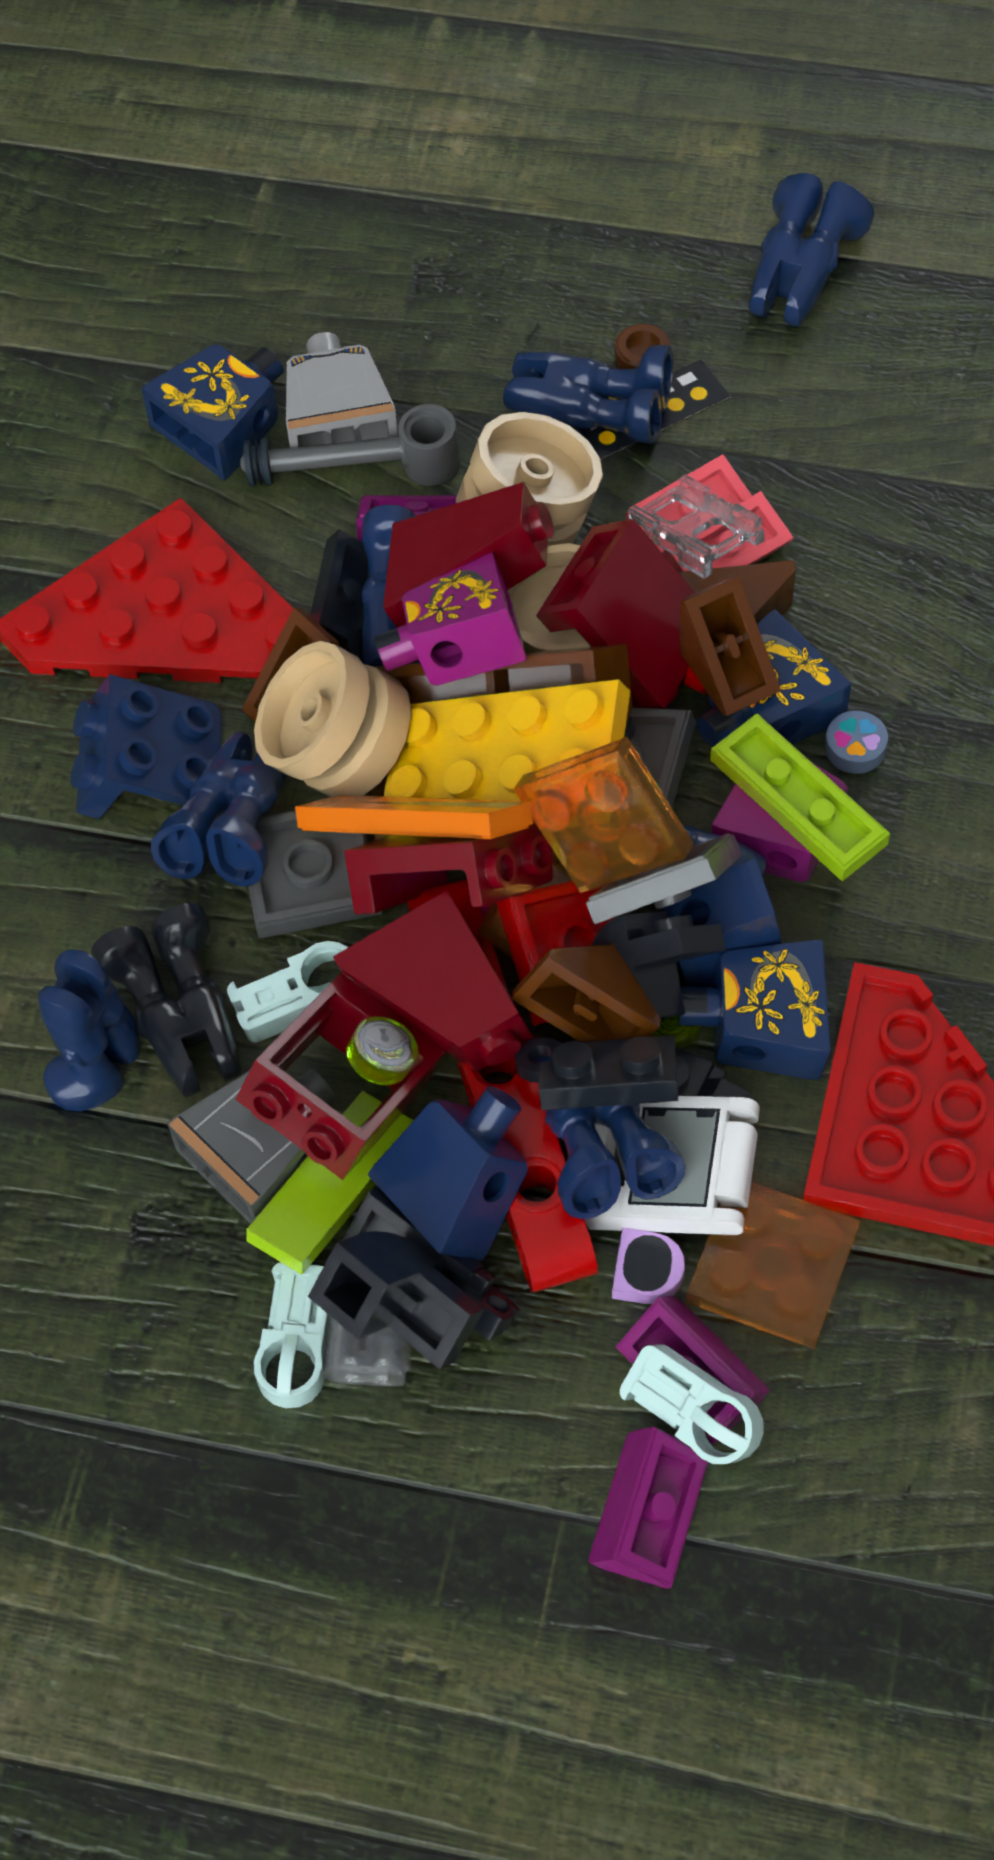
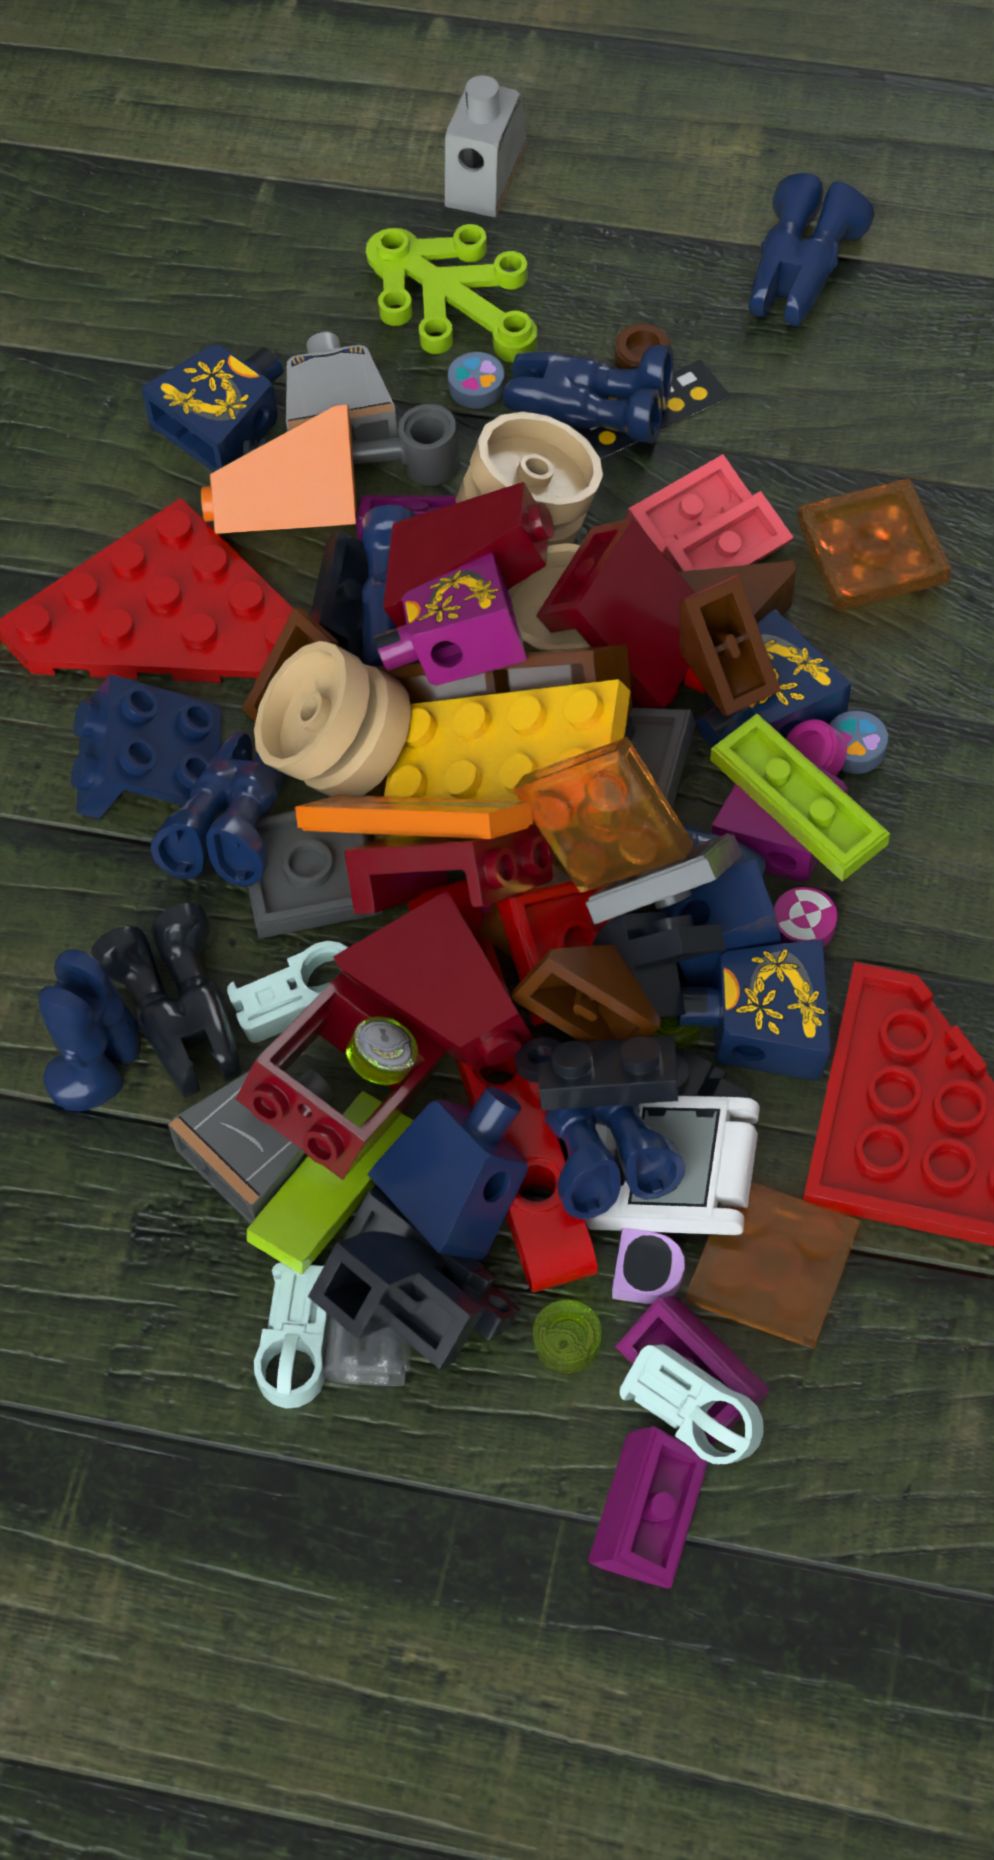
(288, 482): none -> slope
(399, 254): none -> lime plant
(476, 380): none -> sand blue tile
(488, 124): none -> light grey torso
(567, 1336): none -> clear neon green tile
(708, 510): clear piece -> none
(805, 916): none -> dark pink tile
(820, 744): none -> dark pink tile
(873, 544): none -> clear orange plate

